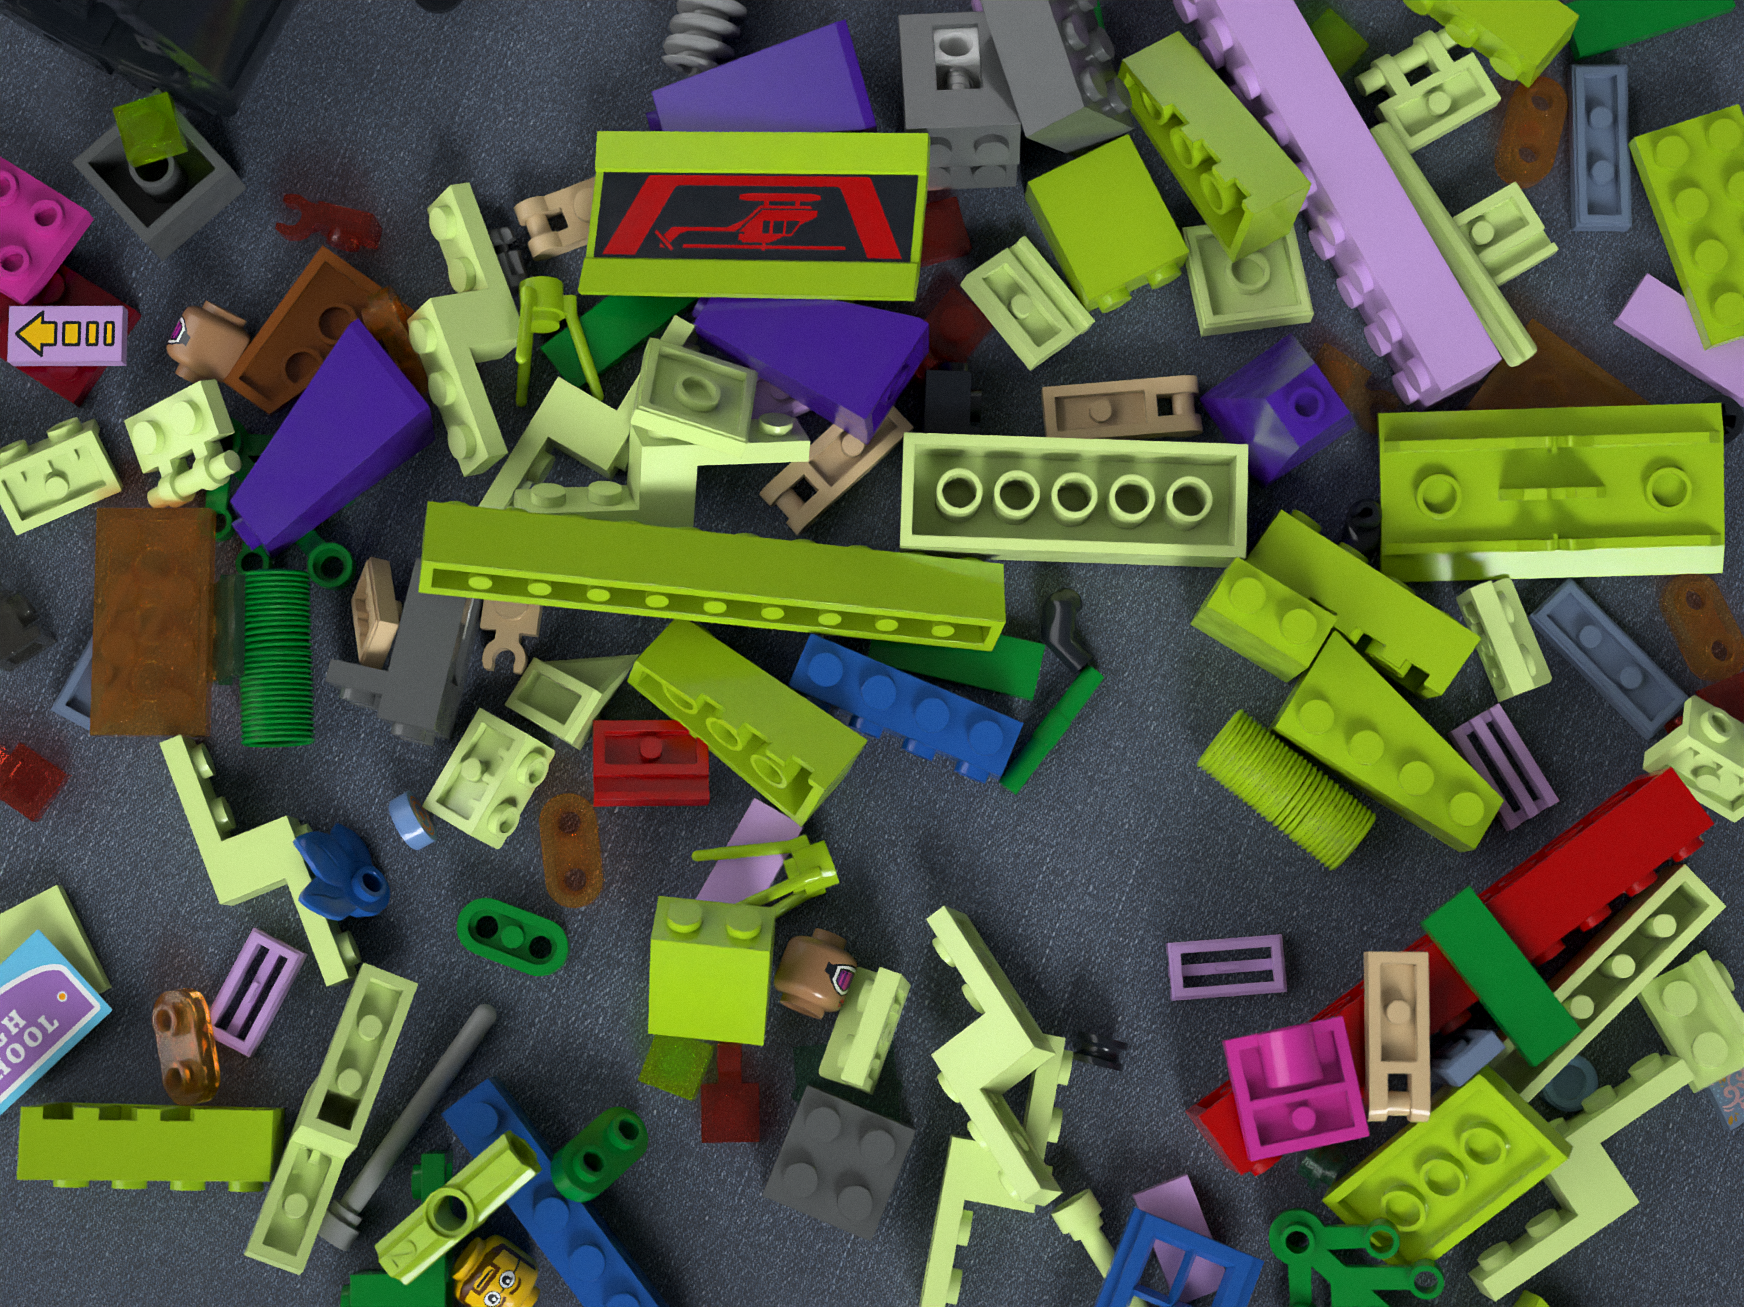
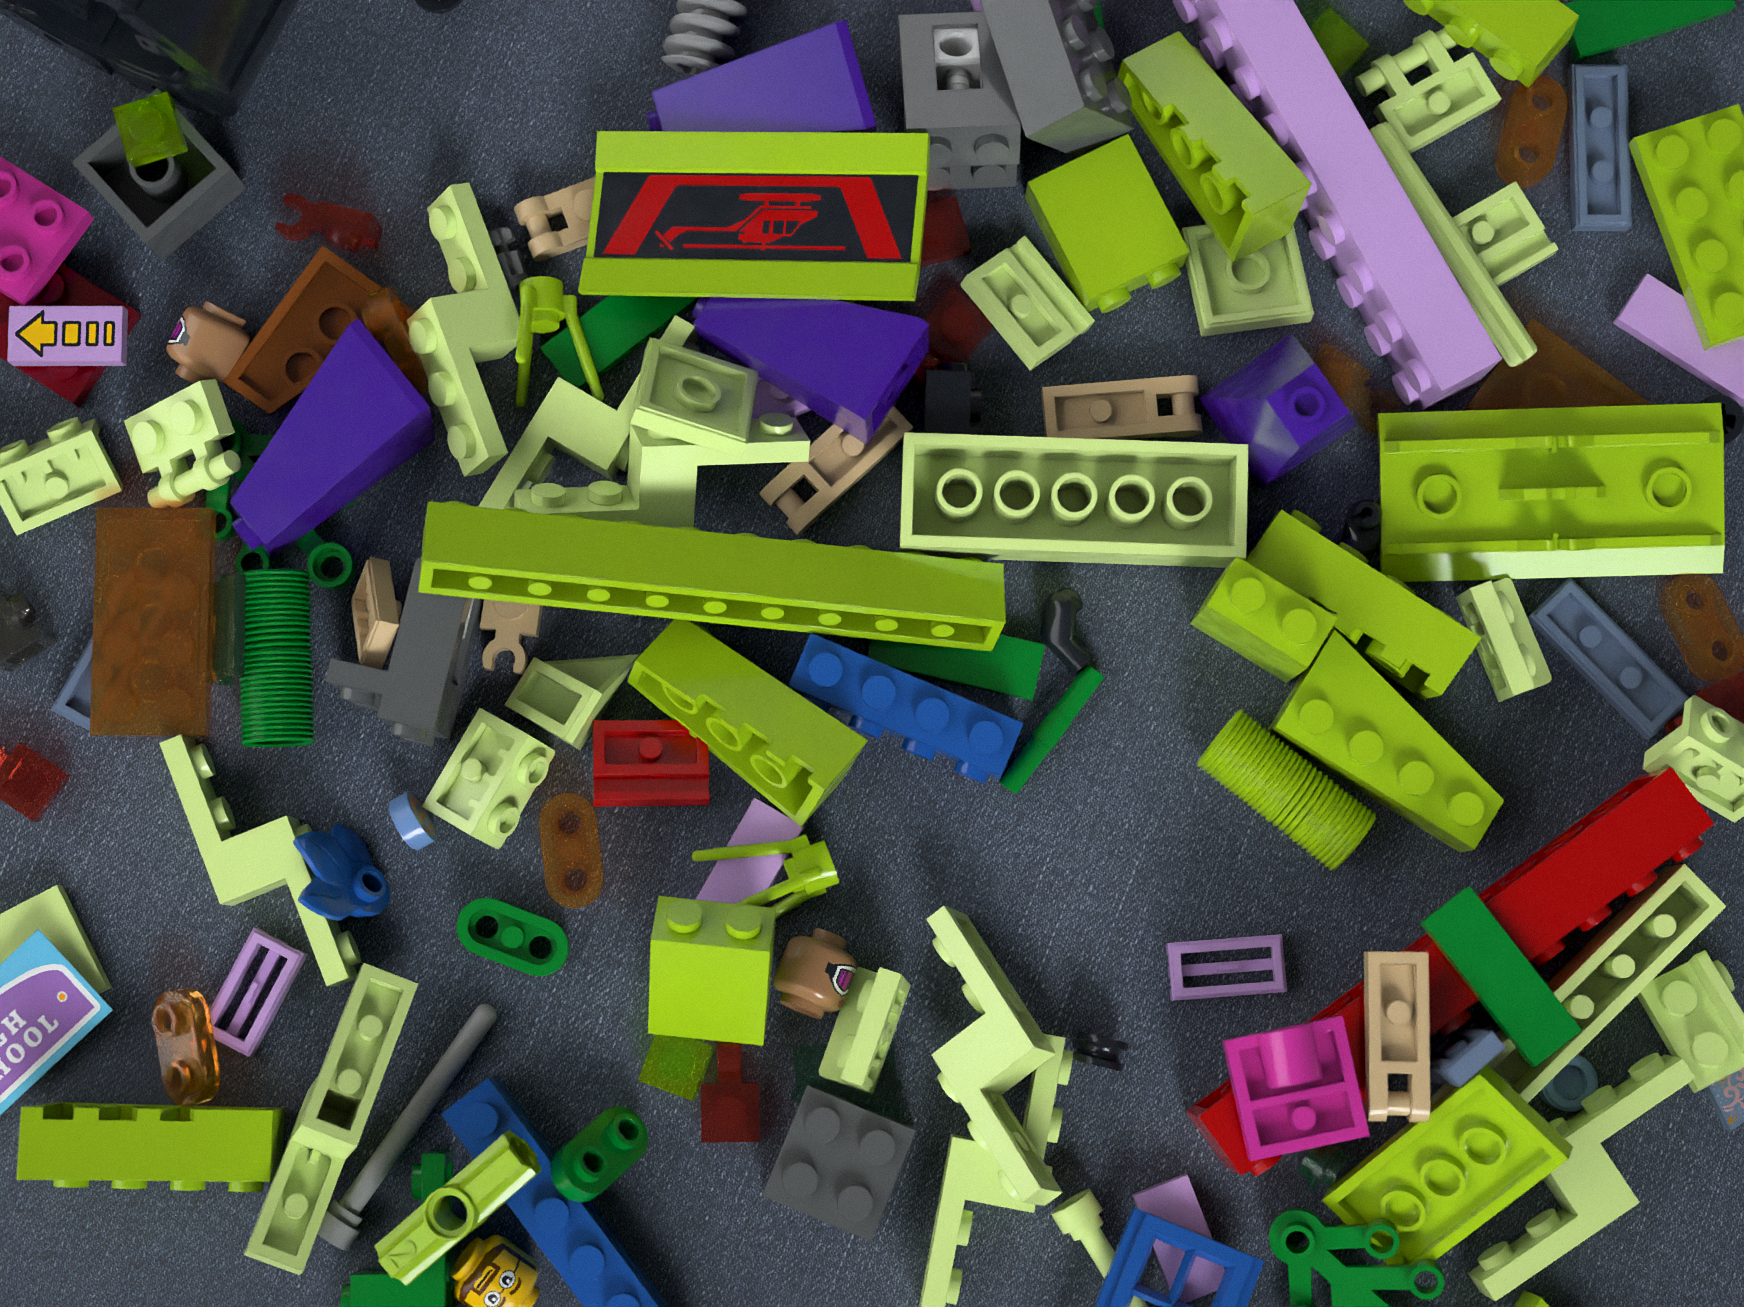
(1521, 755): lavender tile -> none

